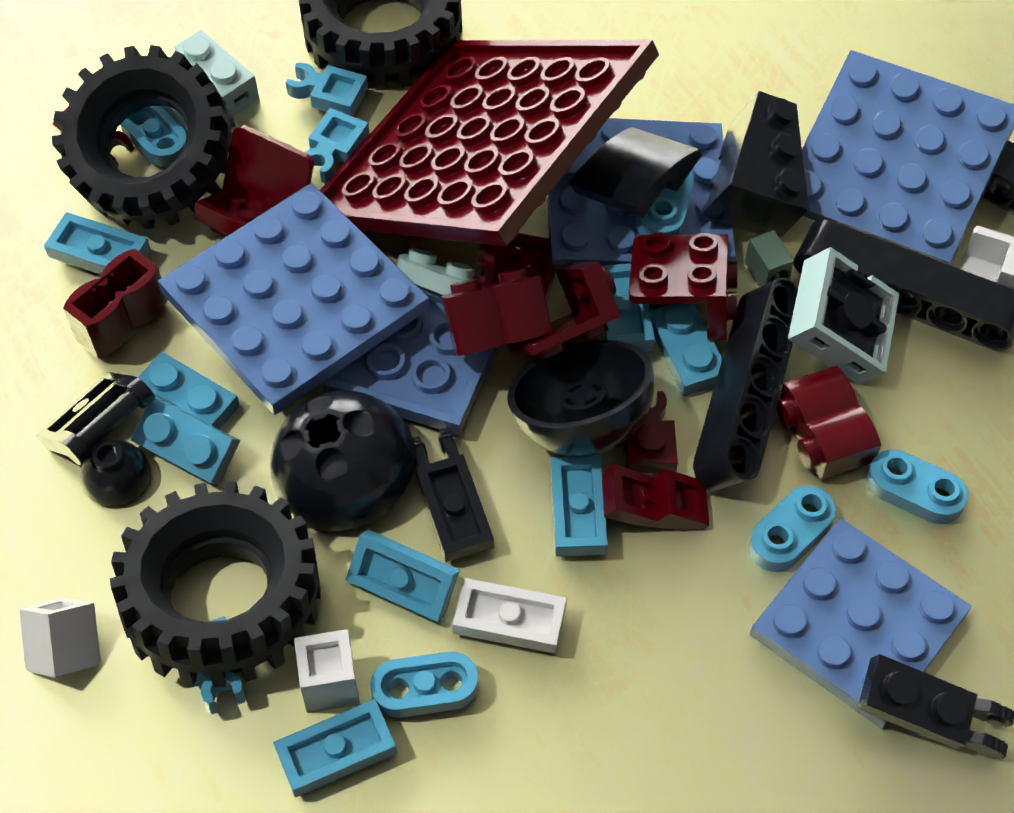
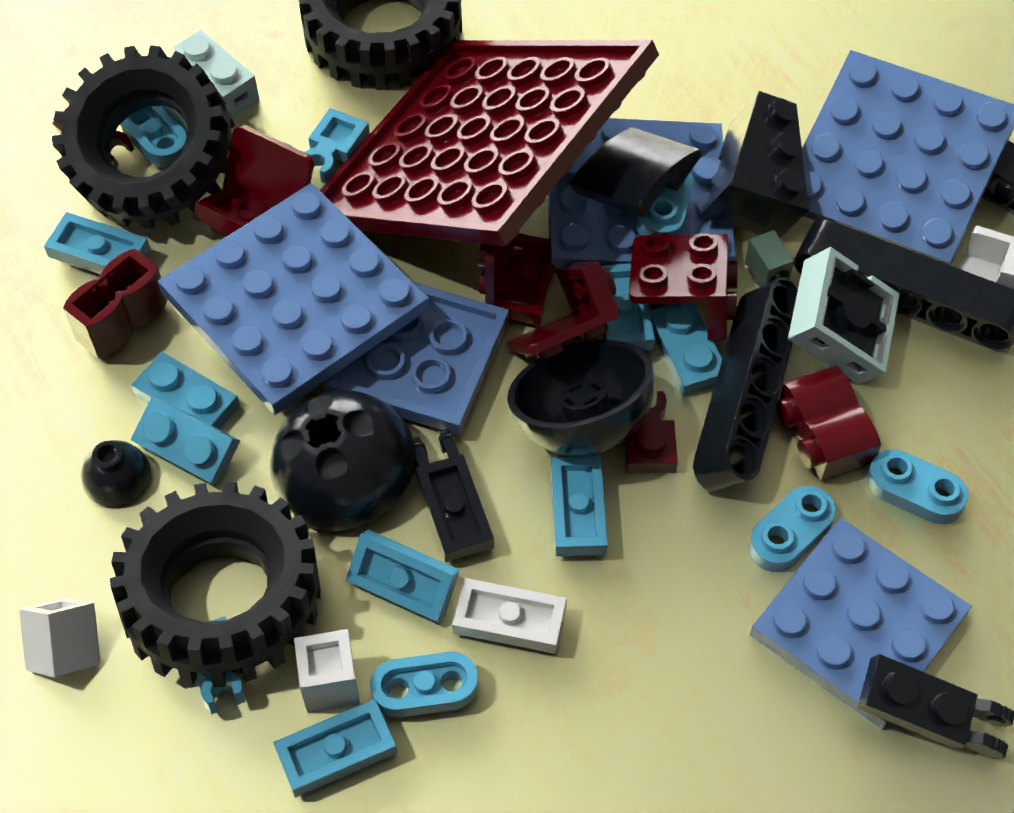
(95, 415): black plate -> none
(331, 89): medium azure plate -> none
(431, 274): light aqua plate -> none
(496, 312): dark red brick -> none
(659, 501): dark red slope -> none

